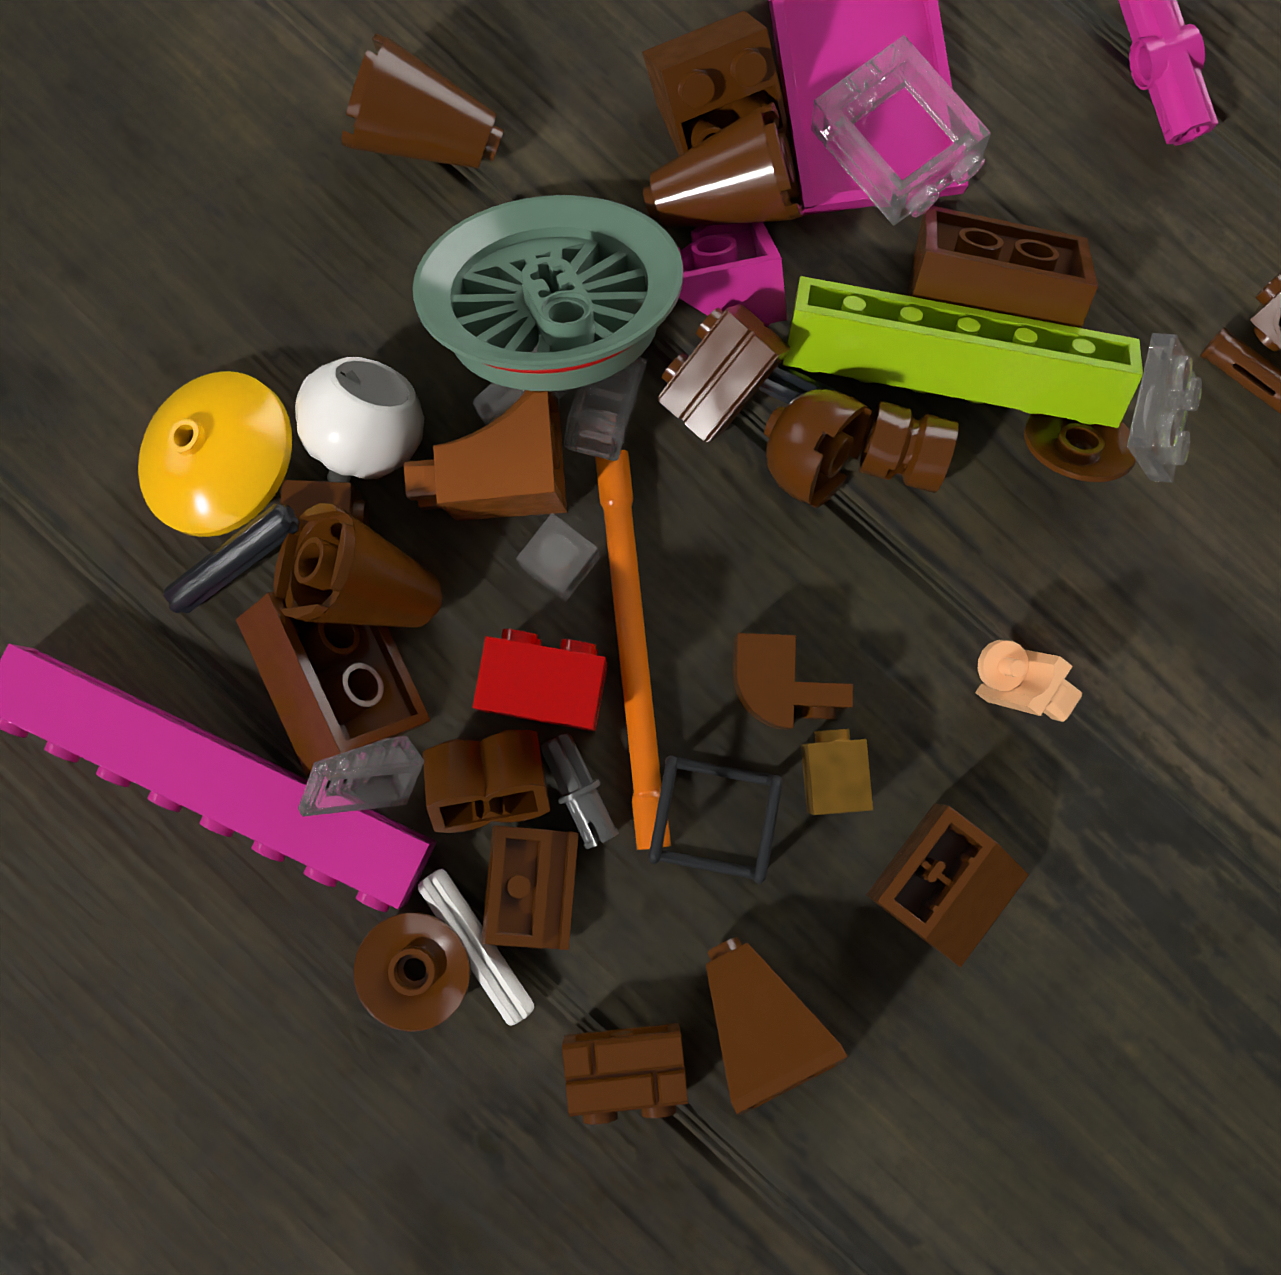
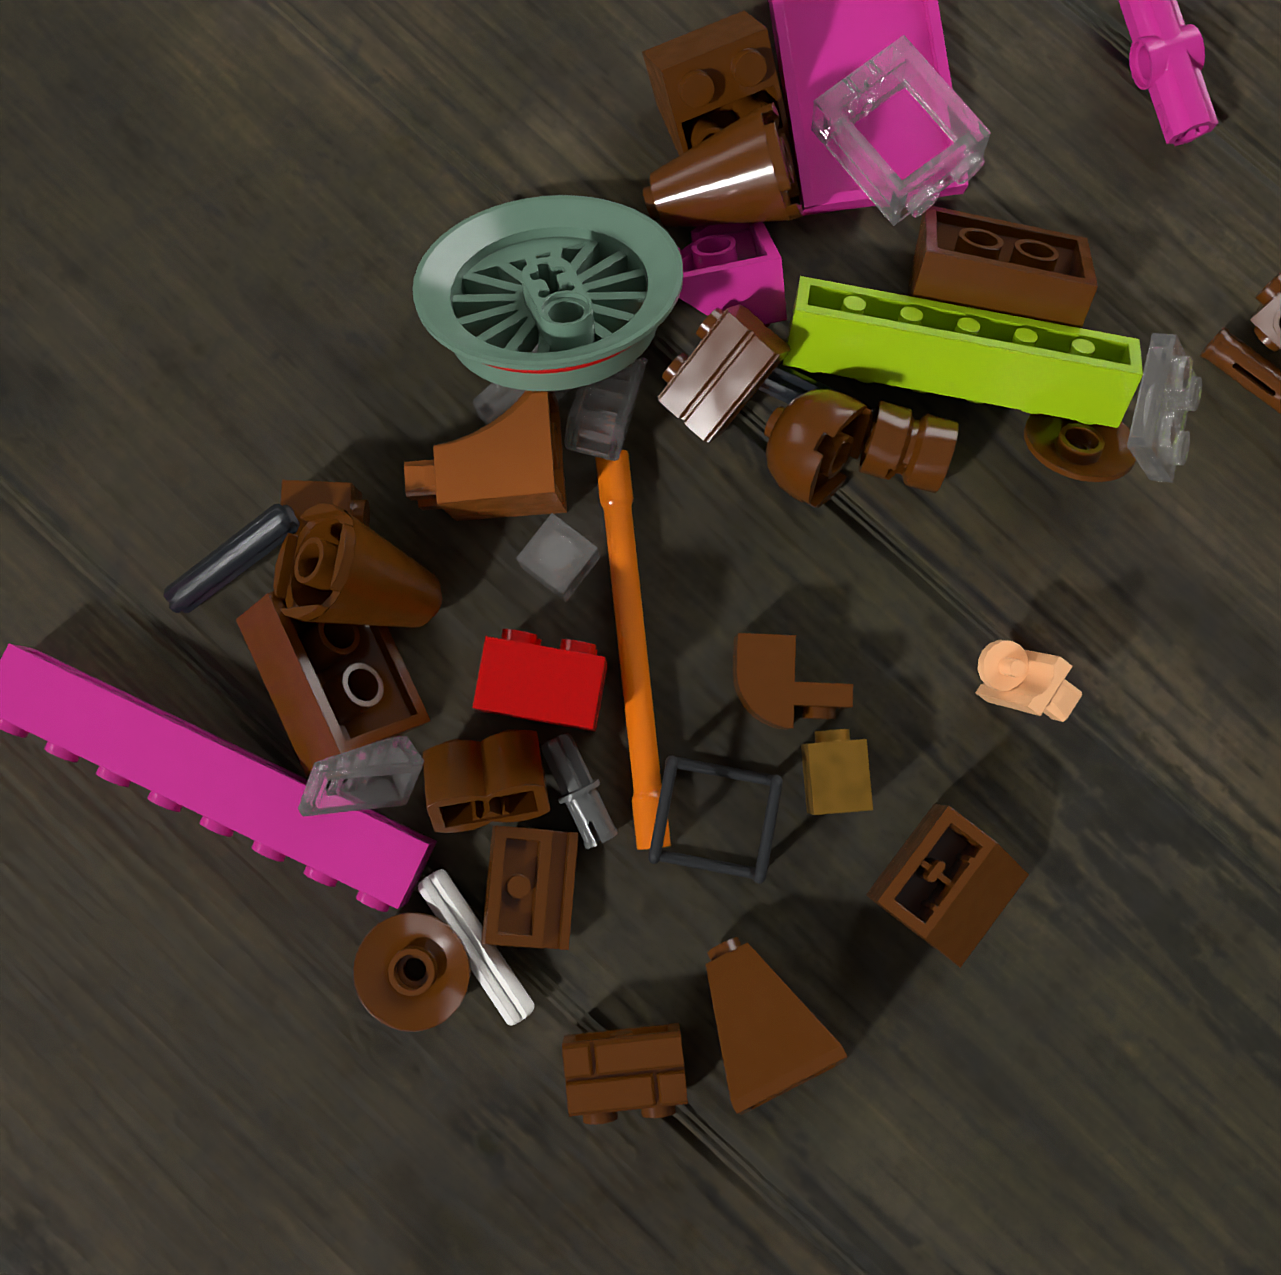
(215, 454): yellow dish -> none
(359, 421): white piece -> none
(417, 112): reddish brown cone -> none

